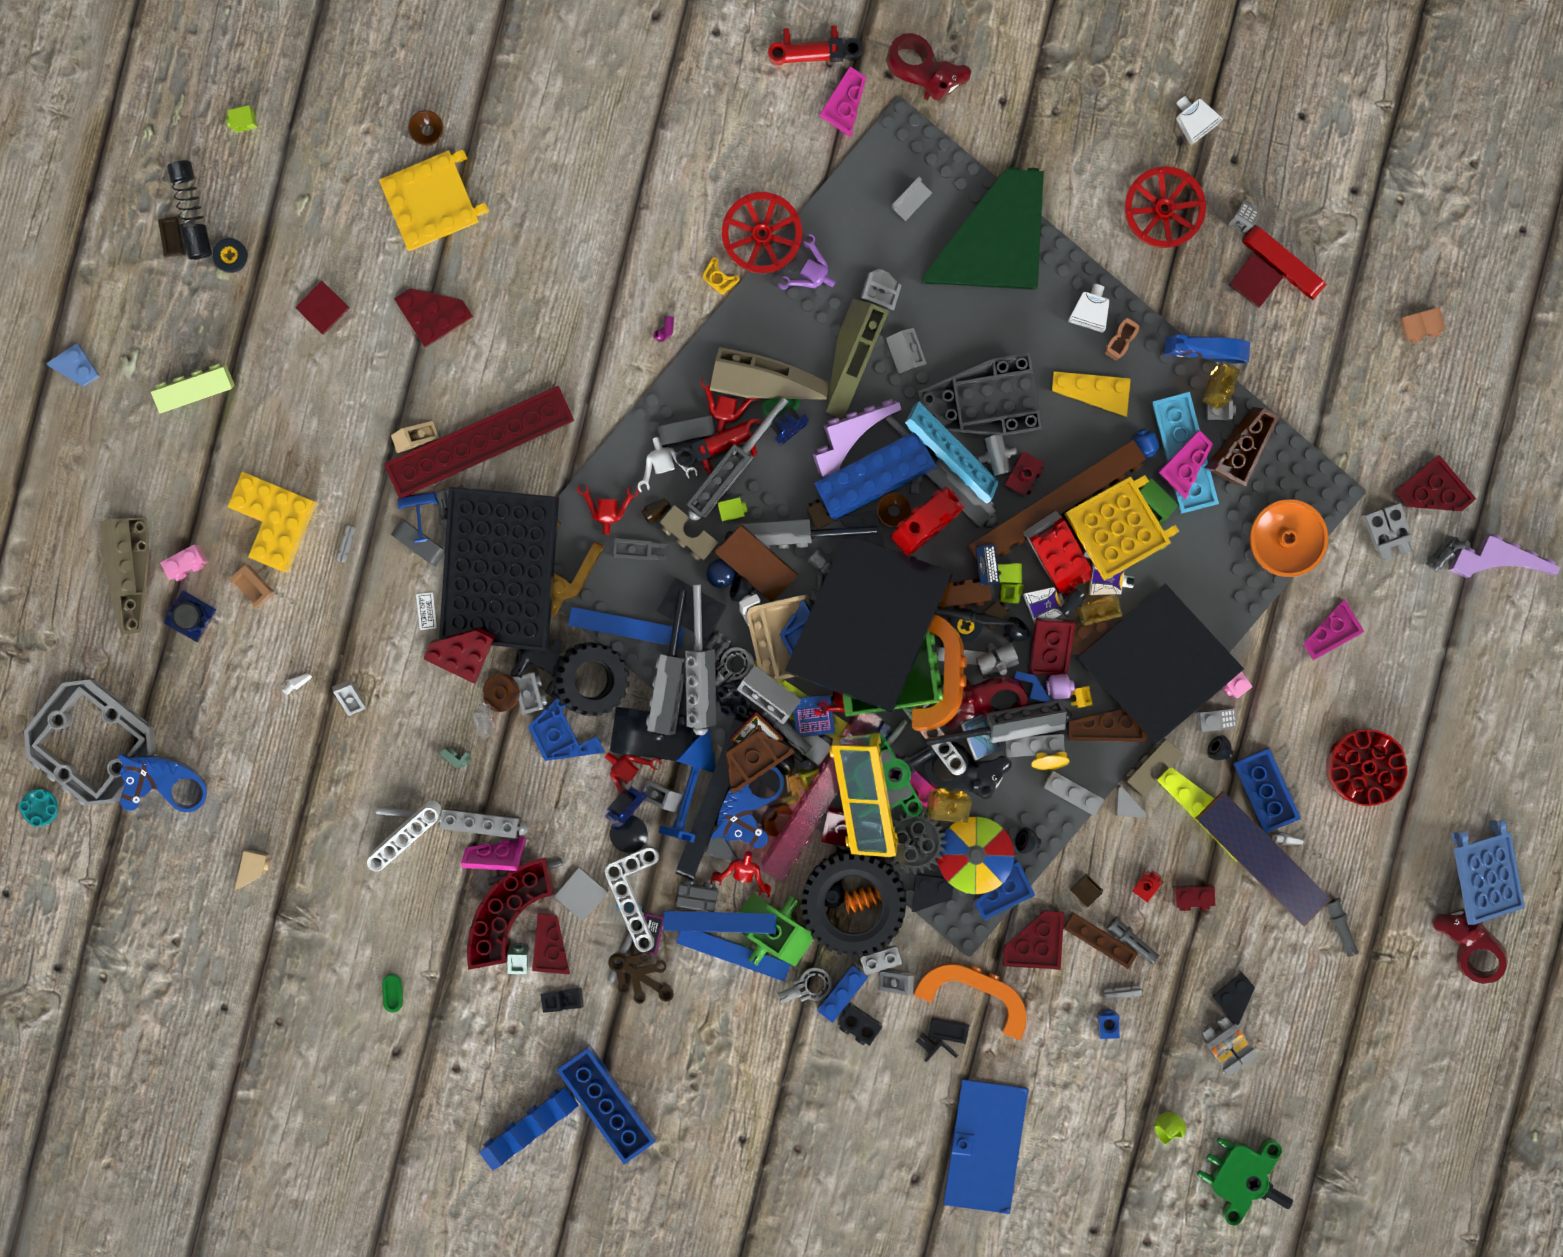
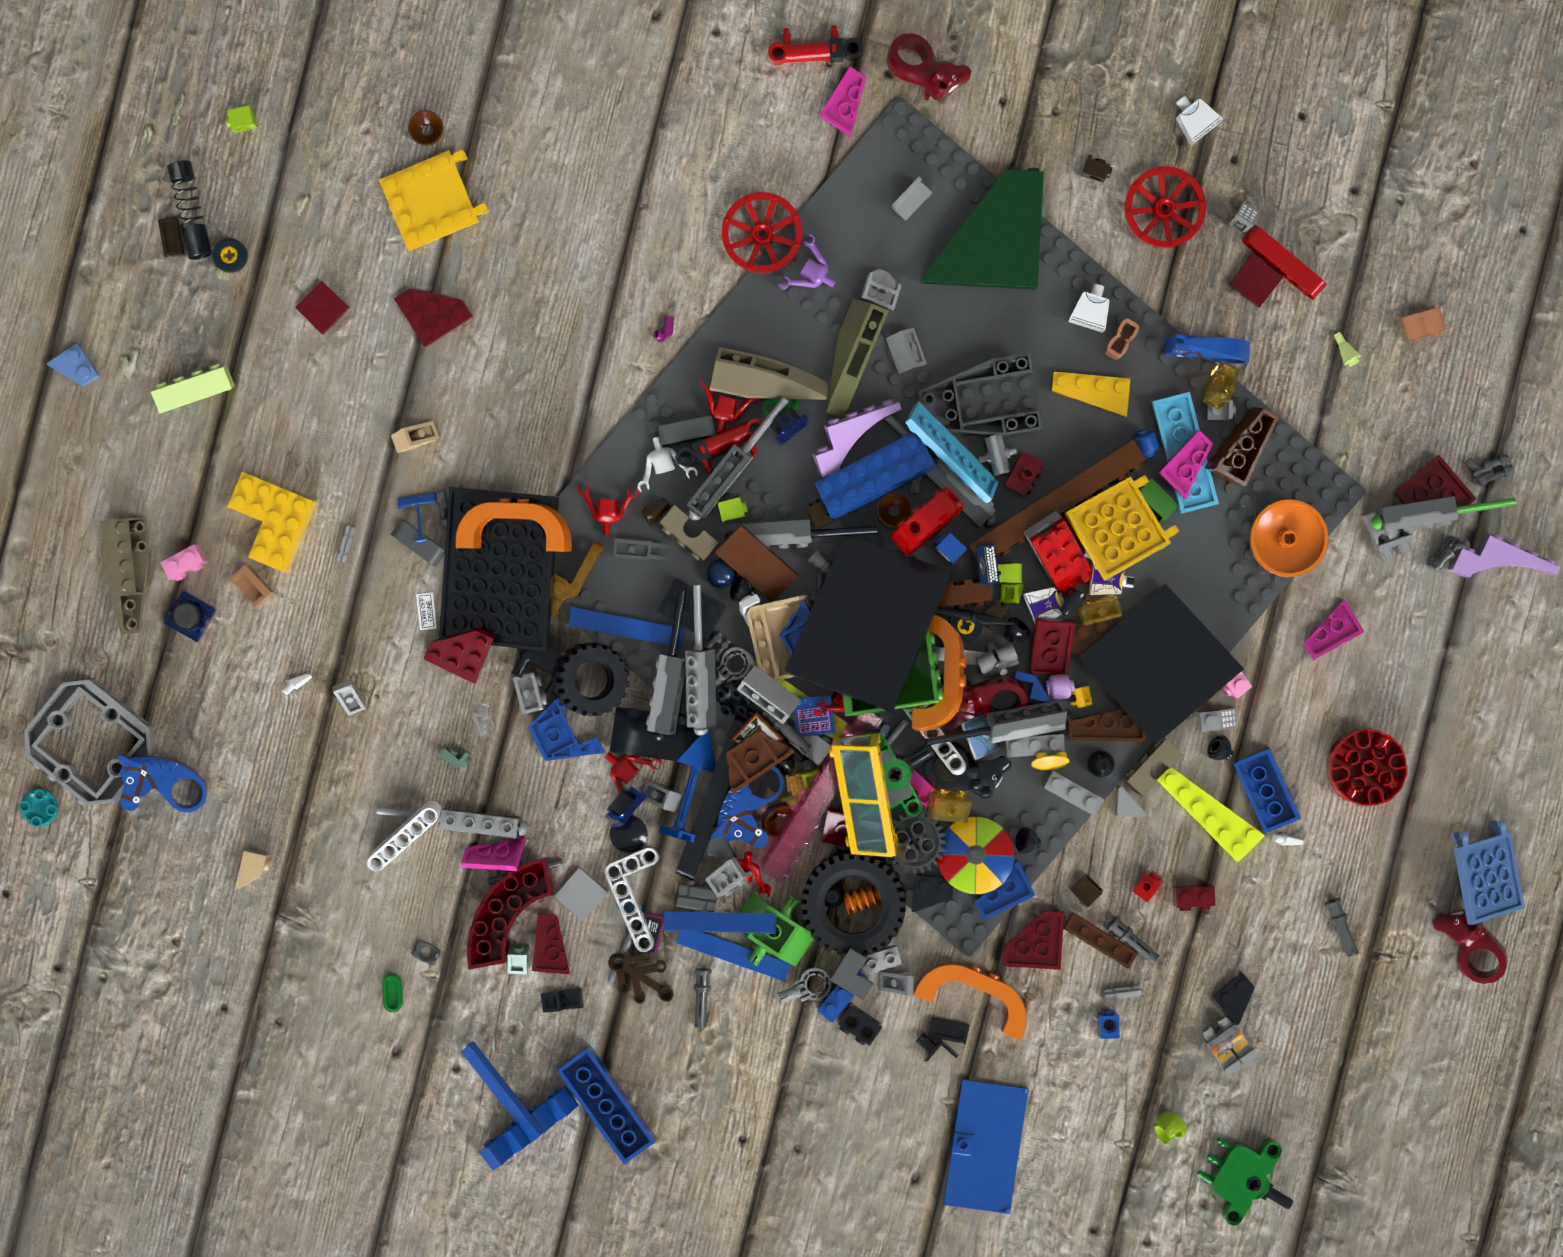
(417, 952): none -> dark grey piece
(479, 442): dark red plate -> none
(501, 692): reddish brown tile -> none
(502, 1091): none -> blue tile
(555, 527): none -> orange arch
(702, 988): none -> dark grey pin
(717, 279): yellow piece -> none
(727, 878): none -> light grey bracket
(848, 977): none -> dark grey tile
(949, 548): none -> blue brick
(1096, 169): none -> dark brown brick
(1101, 763): none -> black brick
(1263, 858): dark blue slope -> none
(1348, 353): none -> yellowish green cone
(1427, 514): none -> piece
(1484, 473): none -> dark grey piece

